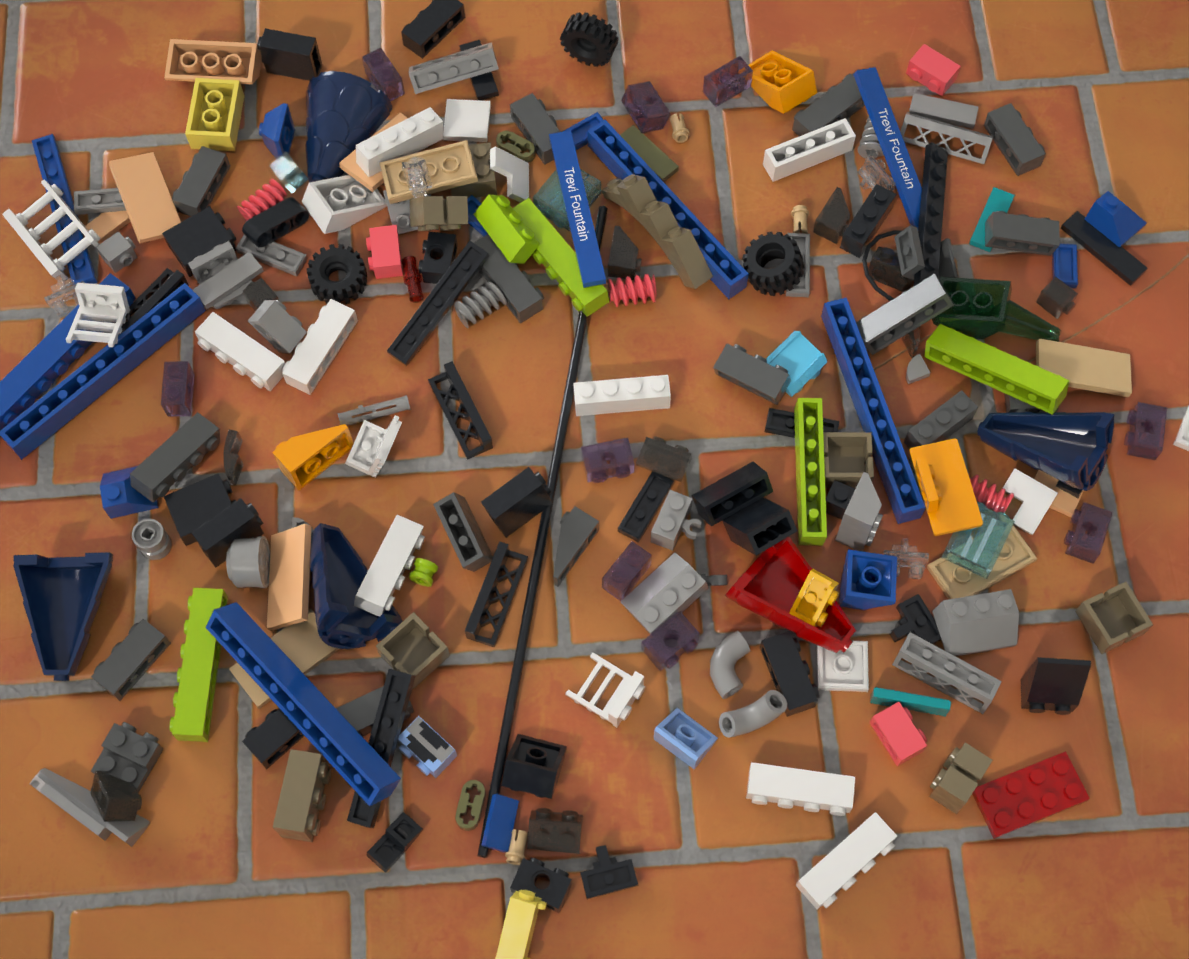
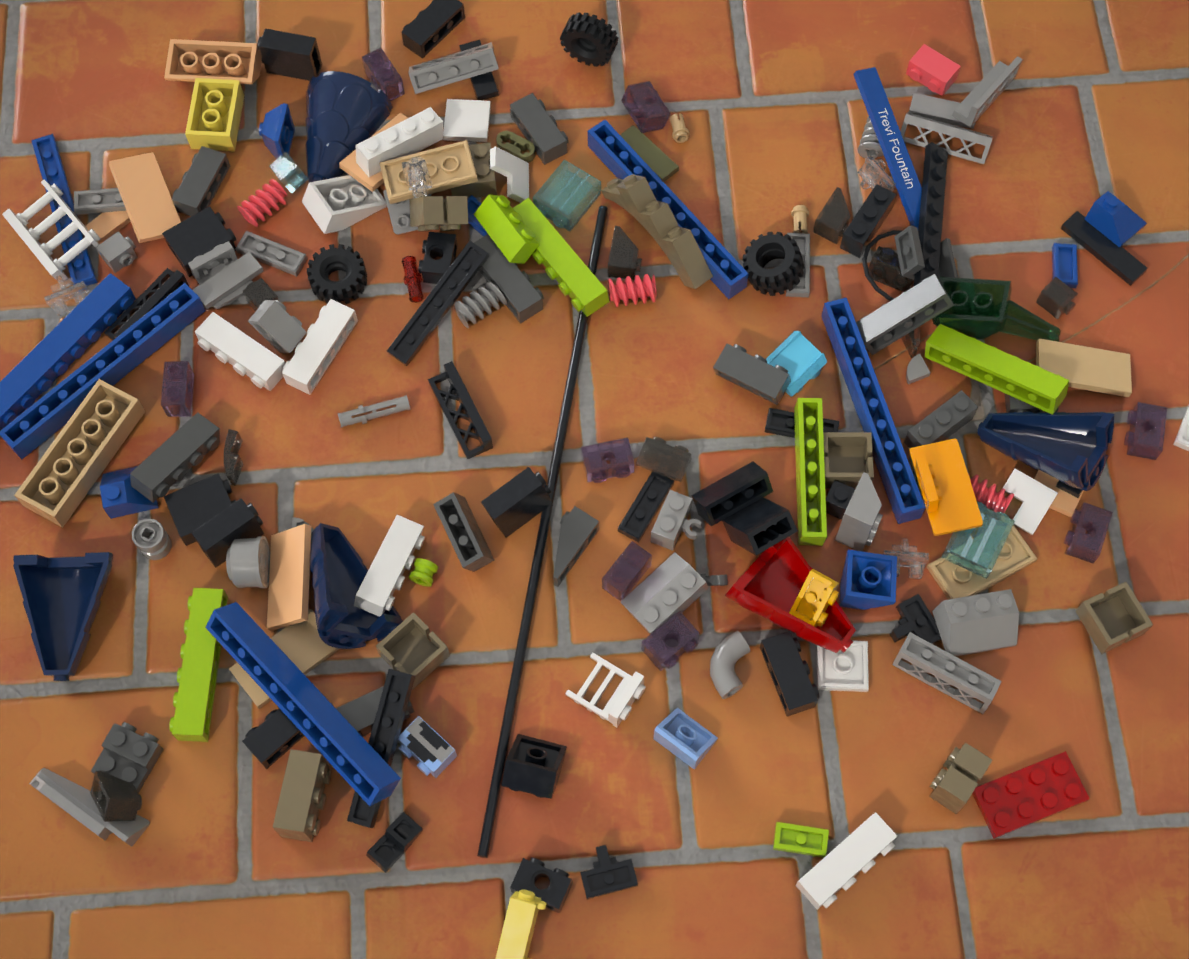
(80, 453): none -> tan brick
(99, 304): white plate -> none
(130, 659): dark grey brick -> none
(275, 222): black beam -> none
(312, 453): light orange slope -> none
(372, 446): white plate -> none
(385, 251): coral brick -> none
(464, 803): olive beam -> none
(487, 592): black fence -> none
(500, 823): blue tile -> none
(517, 847): tan pin -> none
(555, 831): clear smoke bracket -> none
(577, 209): blue tile -> none
(580, 129): blue tile -> none
(622, 395): white brick -> none
(727, 81): brick -> none
(754, 715): light grey cylinder -> none
(782, 81): light orange slope -> none
(800, 788): white brick -> none
(800, 839): none -> lime plate
(809, 150): white brick -> none
(835, 105): dark grey brick -> none
(898, 733): coral brick -> none
(911, 701): teal tile -> none
(986, 92): none -> light grey fence
(998, 201): teal tile -> none
(1014, 139): dark grey brick -> none
(1022, 233): dark grey brick -> none
(1054, 685): black slope -> none

